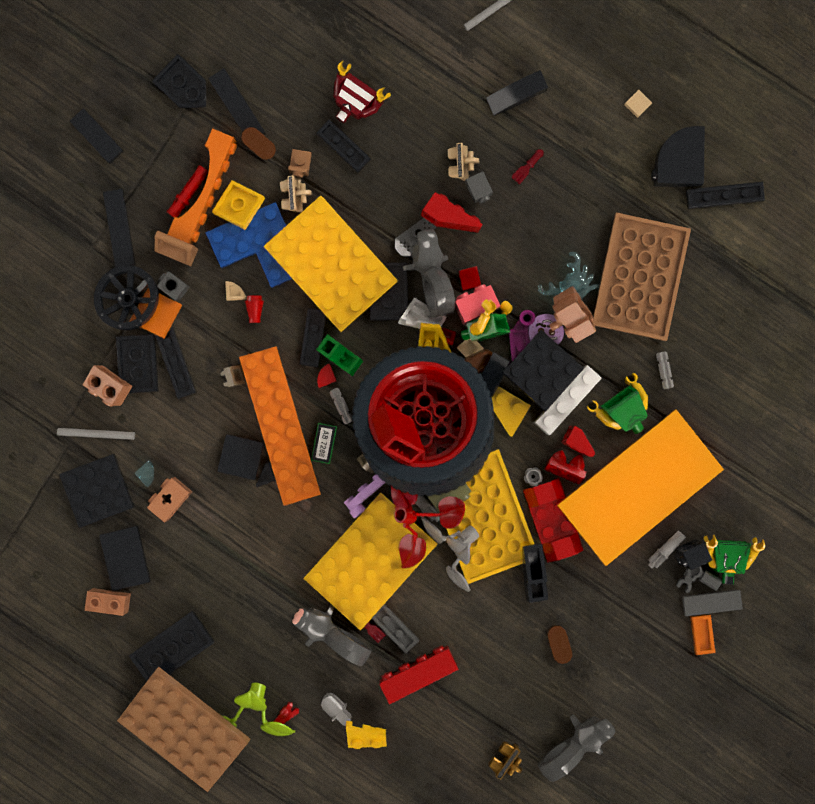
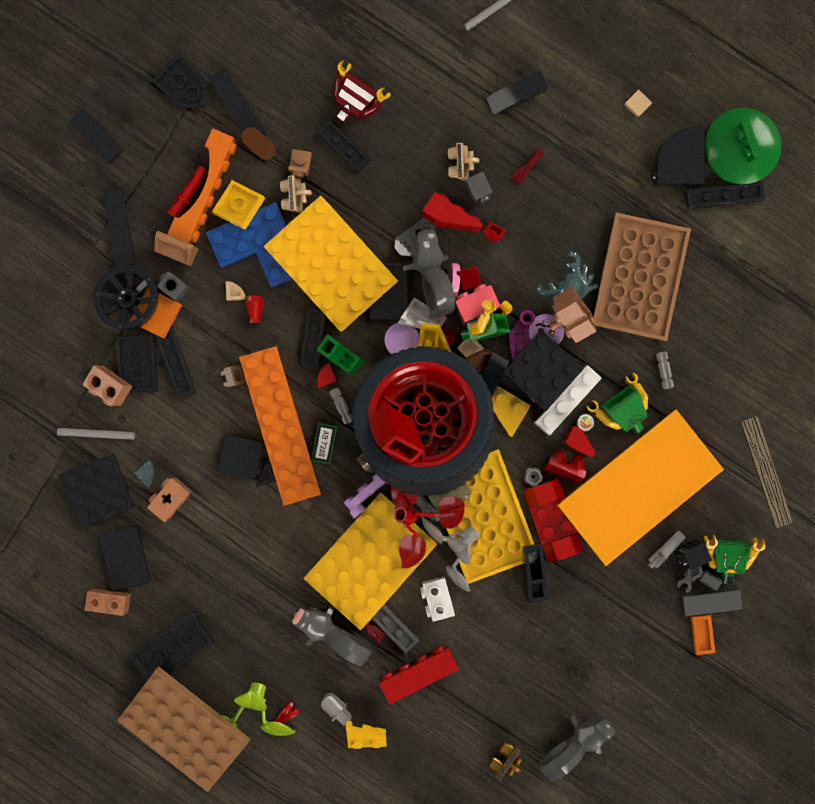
(401, 337): none -> lavender head
(438, 599): none -> white brick
(453, 277): none -> bright pink tile
(494, 232): none -> red slope
(559, 644): reddish brown tile -> none
(585, 422): none -> tile
(742, 146): none -> green bracket
(766, 472): none -> dark tan sticker

